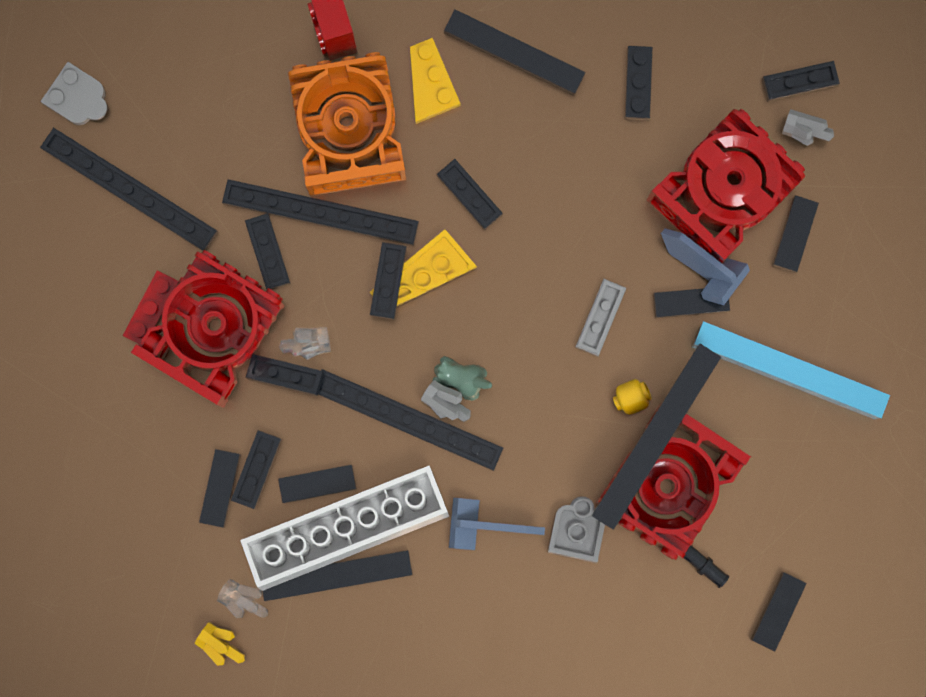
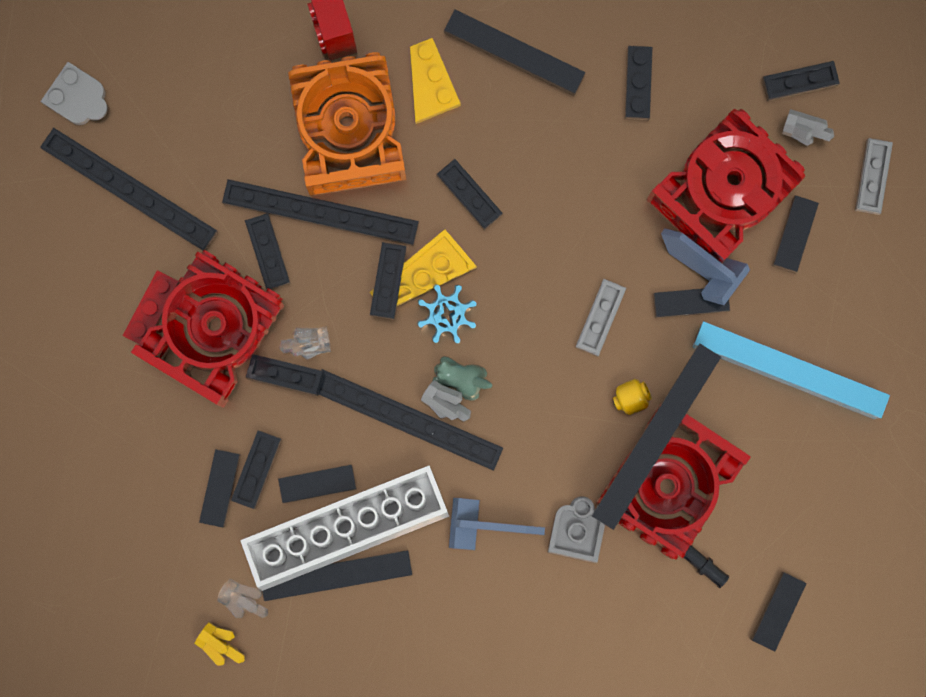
(458, 309): none -> medium azure gear
(873, 176): none -> light grey tile

